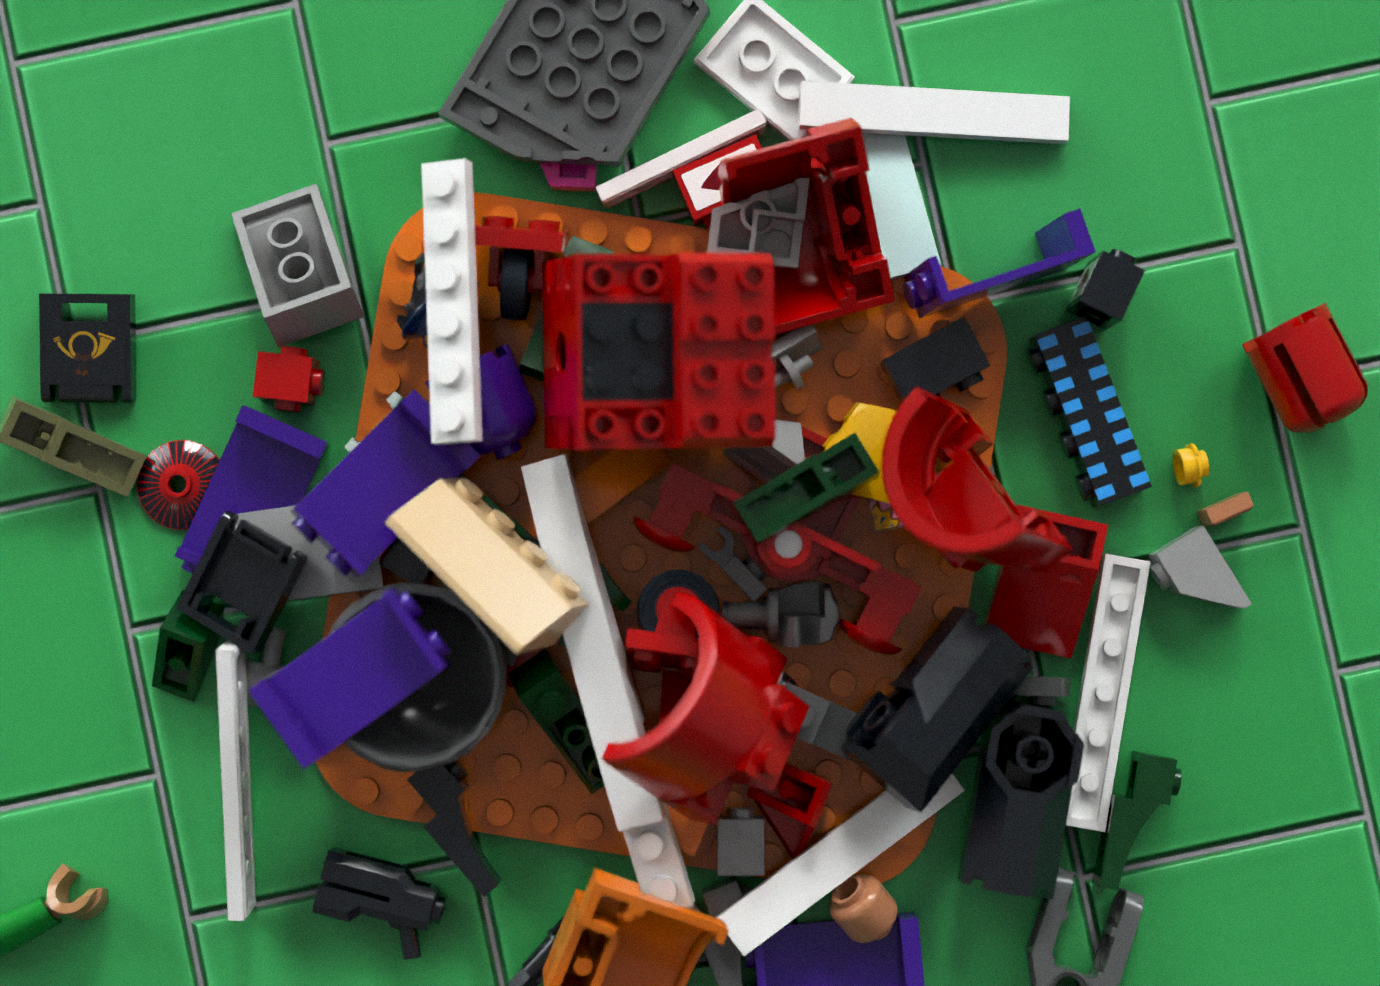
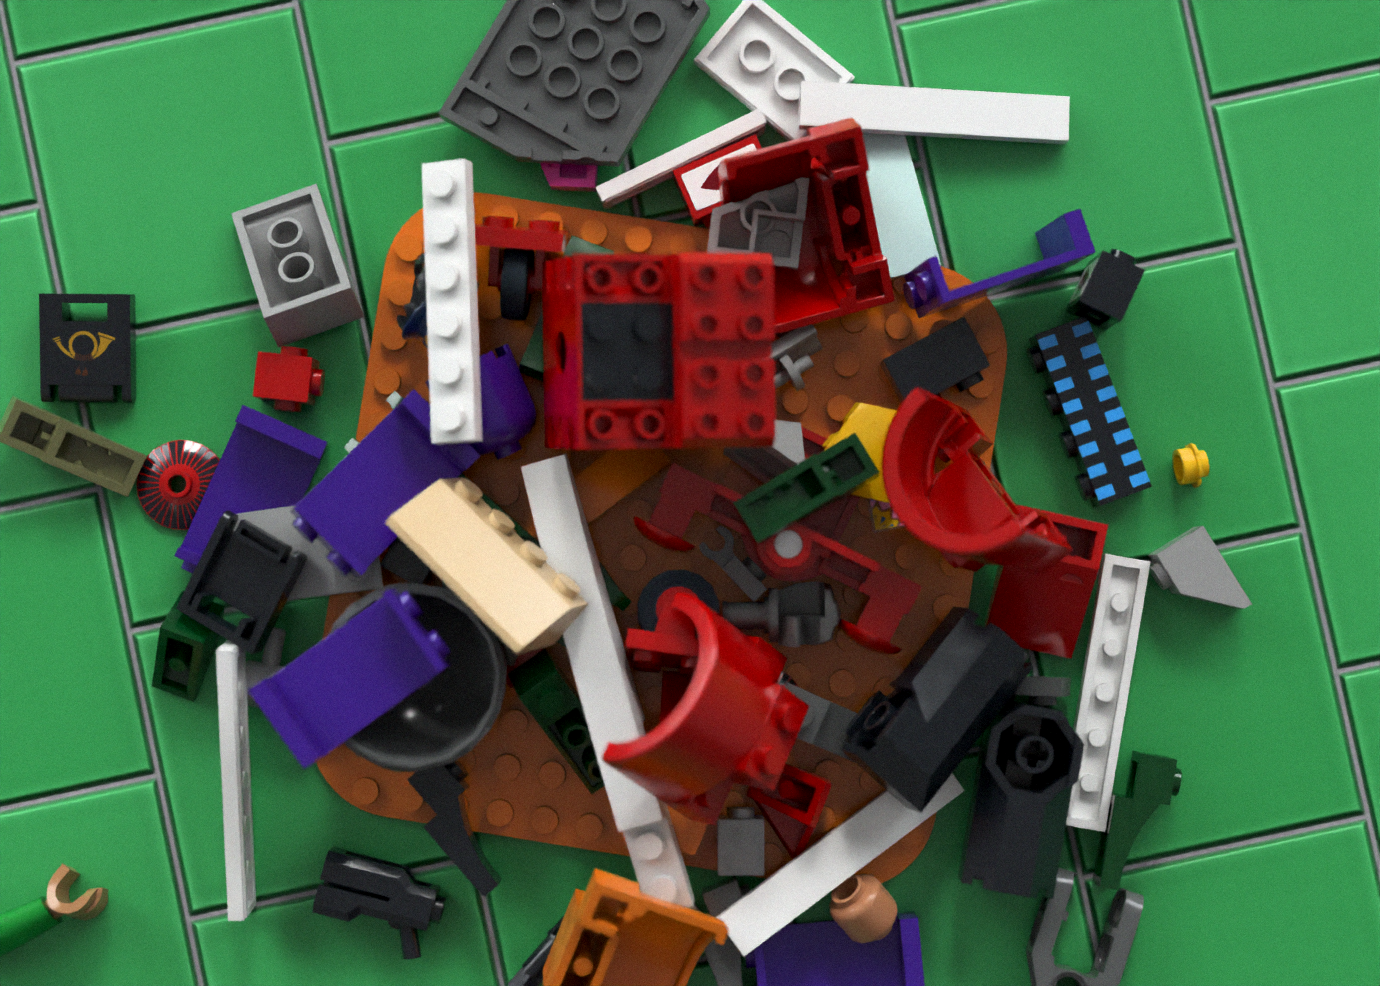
(1225, 509): nougat tile -> none
(1308, 371): red cylinder -> none

